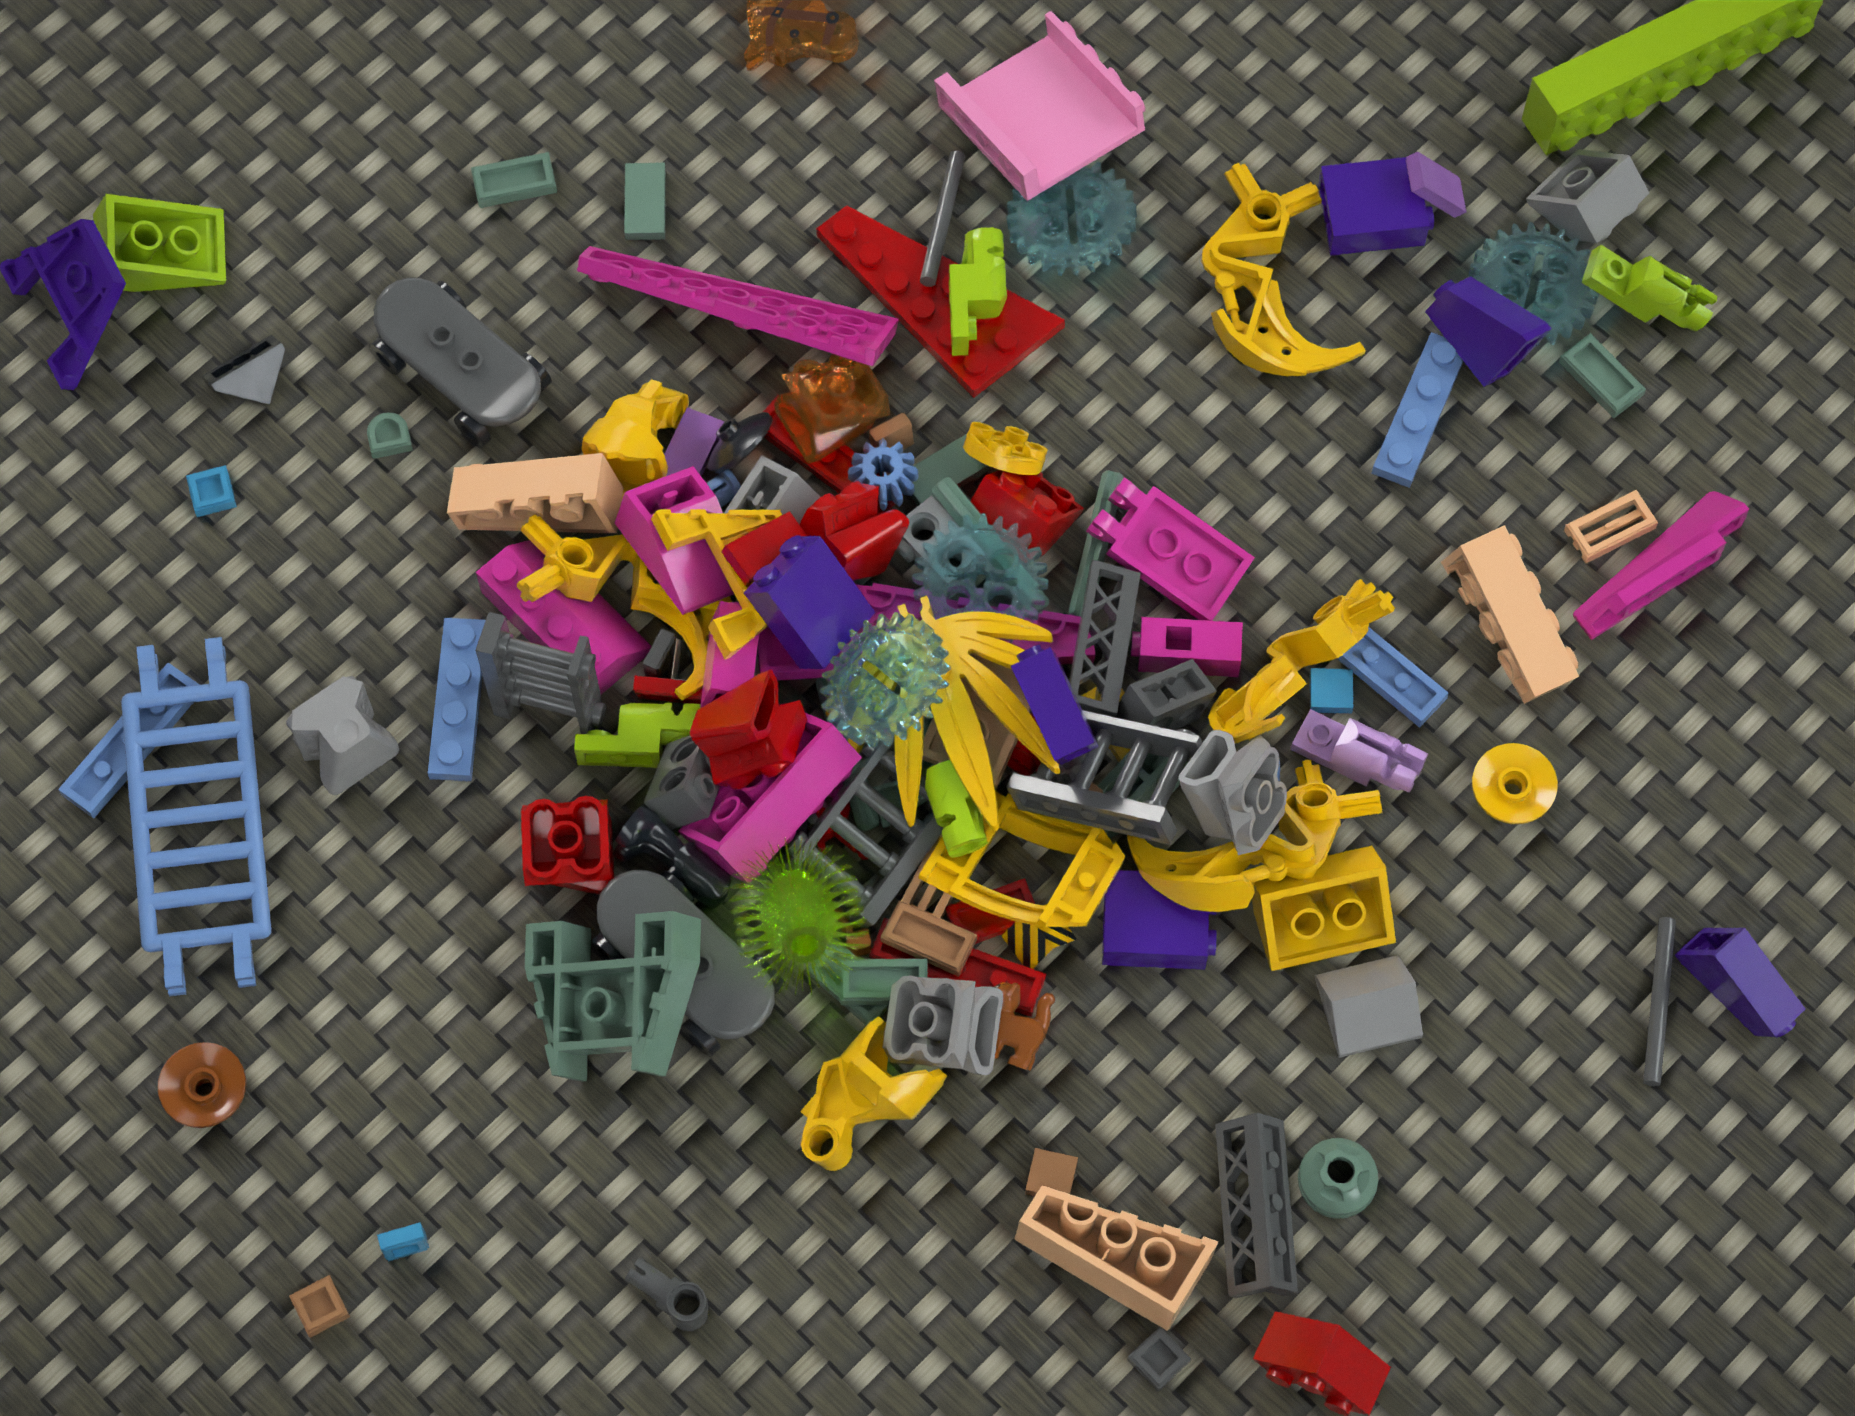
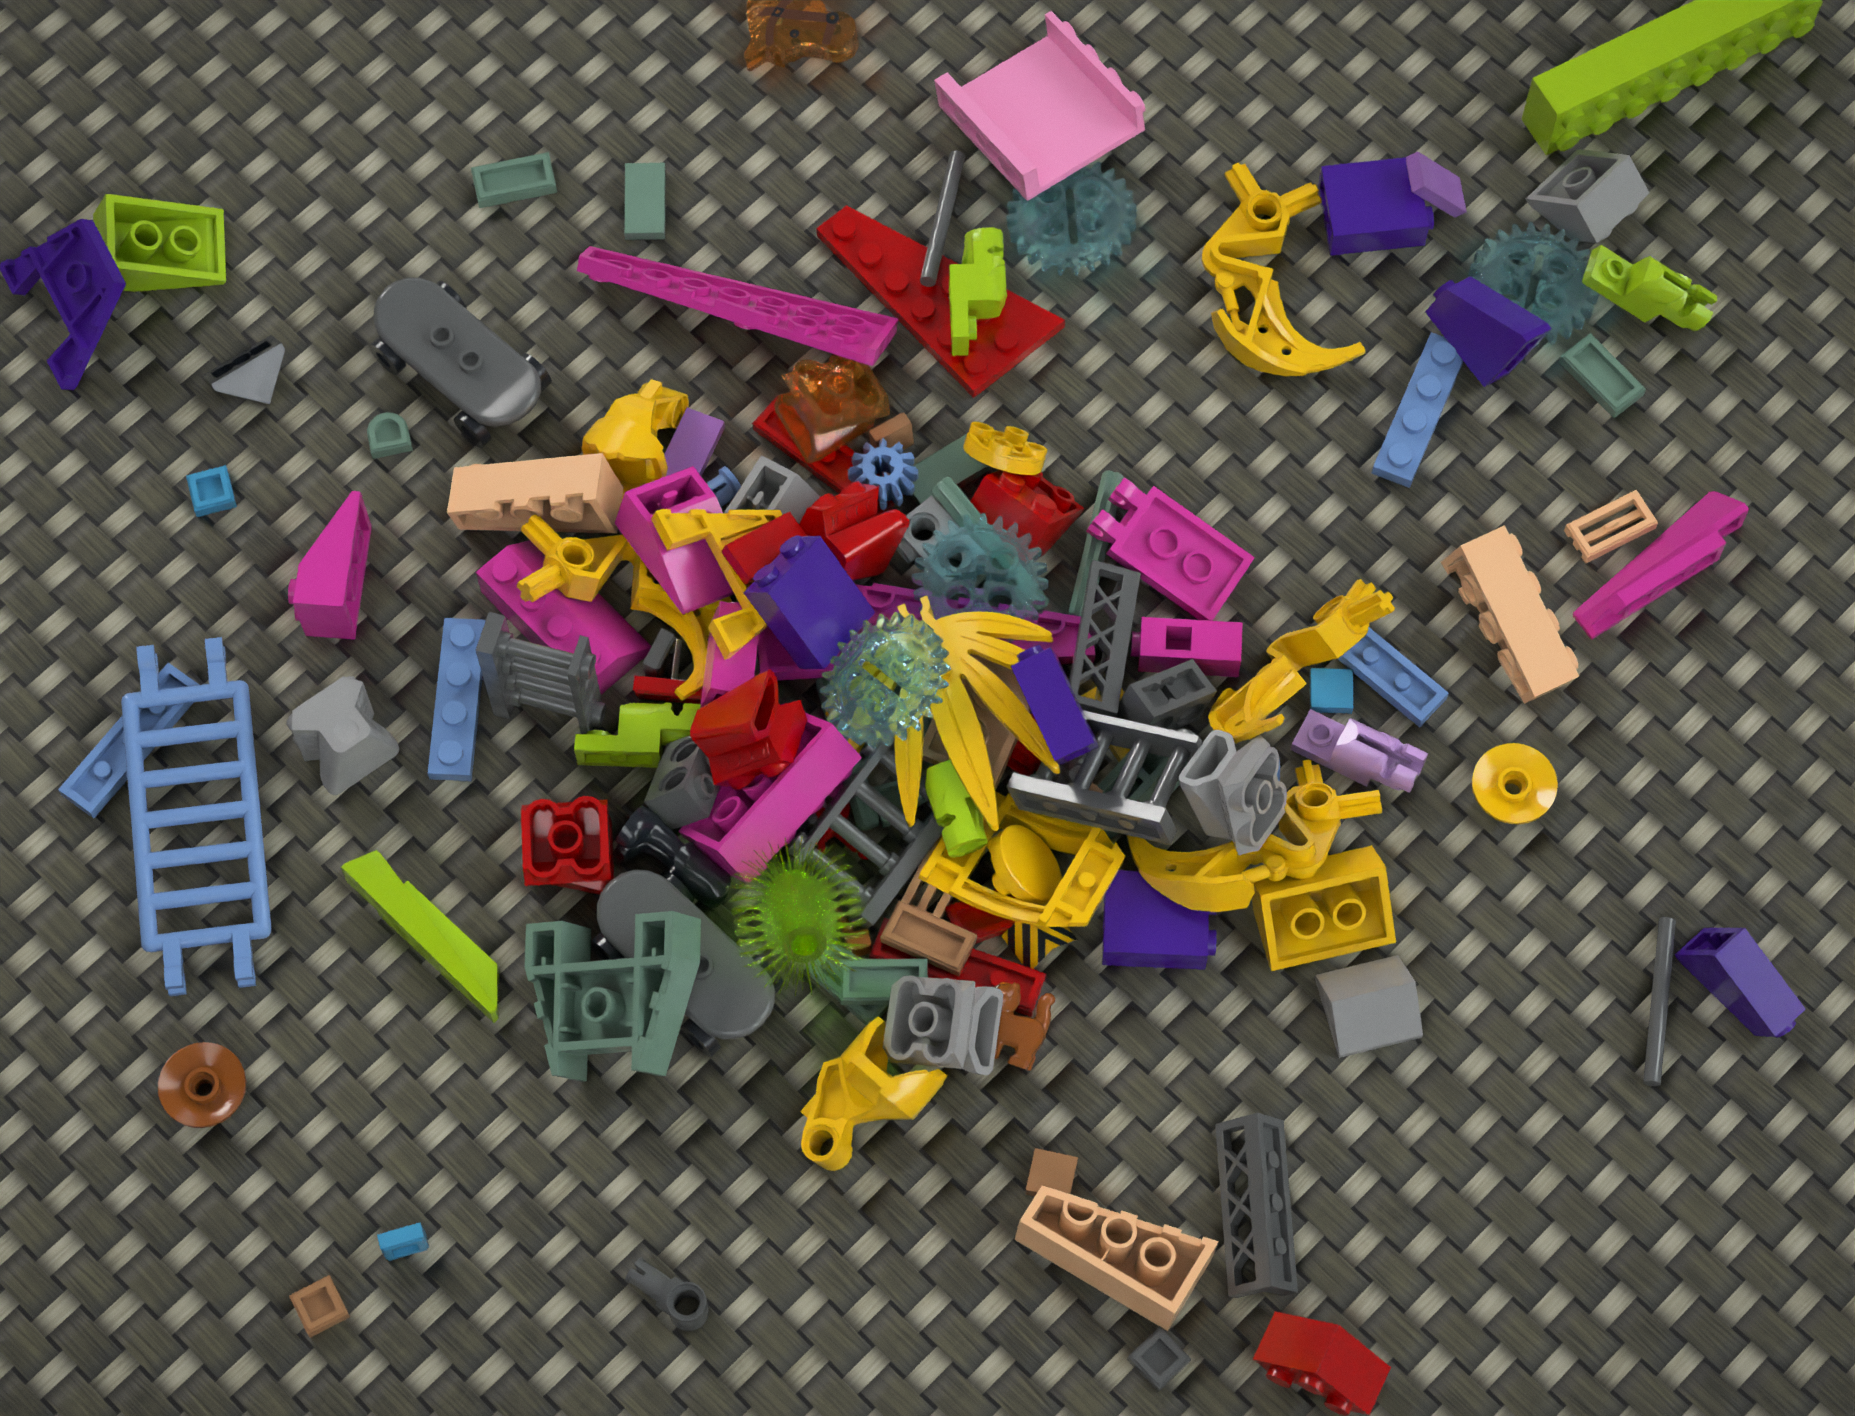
(333, 574): none -> dark pink slope
(427, 930): none -> lime wedge
(738, 440): black dish -> none
(1023, 865): none -> yellow tile
(1334, 1198): sand green piece -> none

